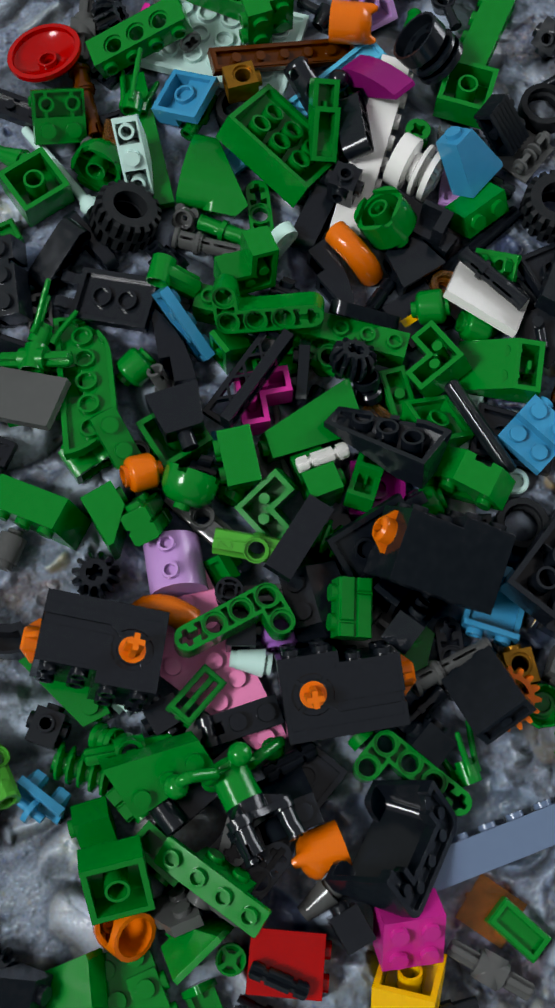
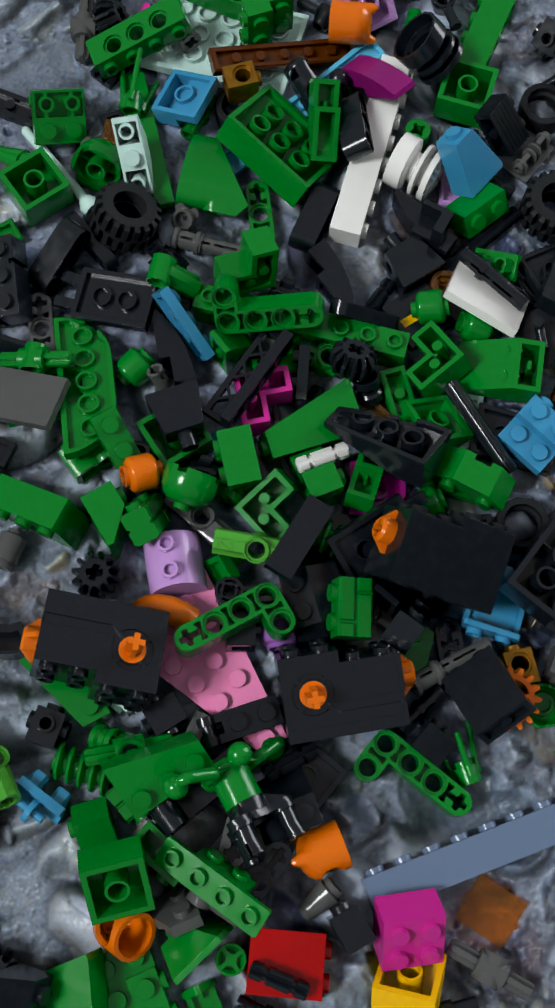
(42, 331): green plant -> none
(44, 53): red dish -> none
(80, 75): reddish brown pin -> none
(180, 714): green tile -> none
(219, 228): green pin -> none
(252, 661): light aqua cone -> none
(284, 236): light aqua beam -> none
(344, 184): black brick -> none
(355, 253): orange cylinder -> none
(358, 739): green tile -> none
(385, 218): green brick -> none
(401, 849): black windscreen -> none
(518, 929): green tile -> none
(521, 484): light aqua tile -> none

